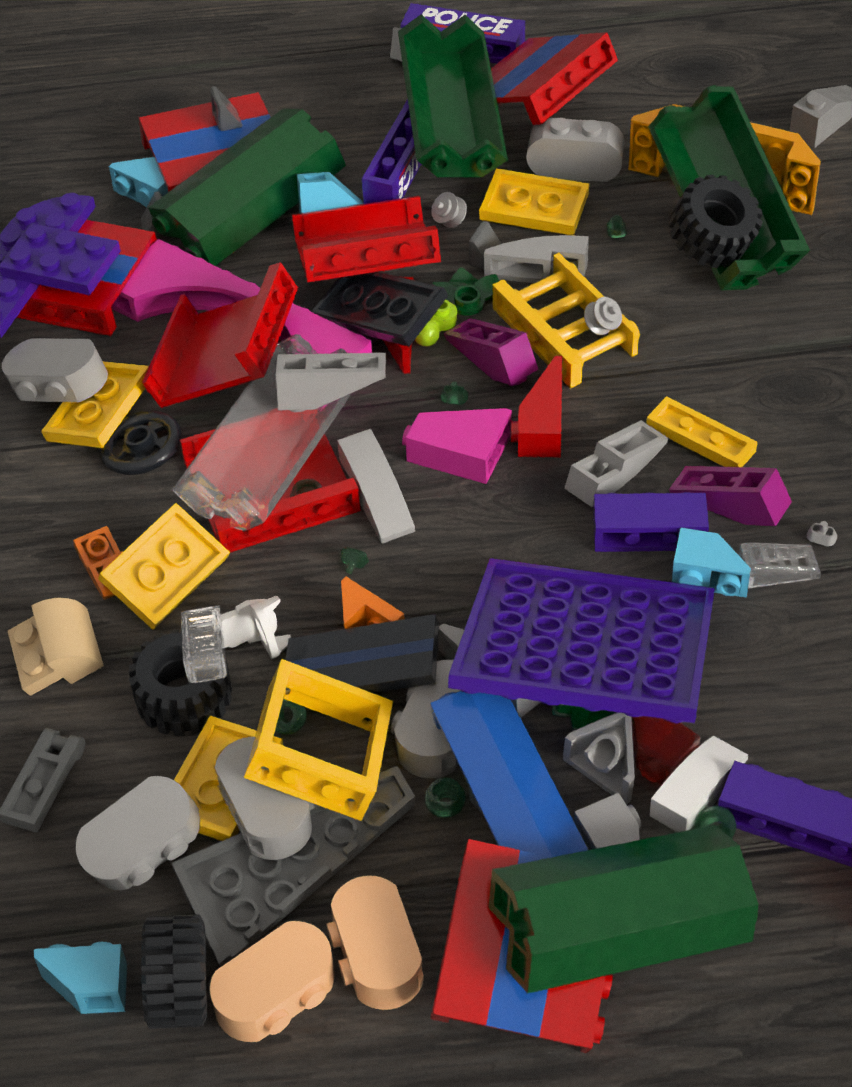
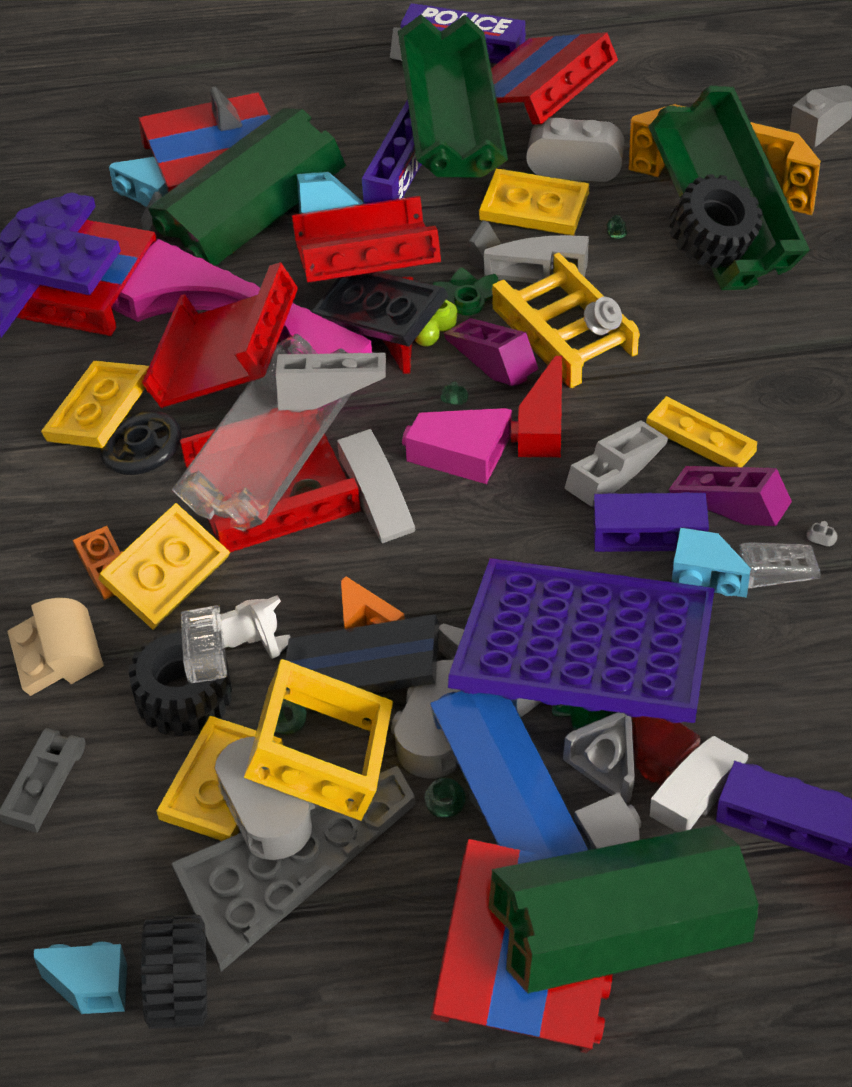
(55, 370): light grey brick -> none
(138, 833): light grey brick -> none
(273, 981): light nougat brick -> none
(353, 558): clear green rock -> none
(375, 943): light nougat brick -> none
(449, 210): light grey wheel -> none
(717, 814): clear green plate -> none

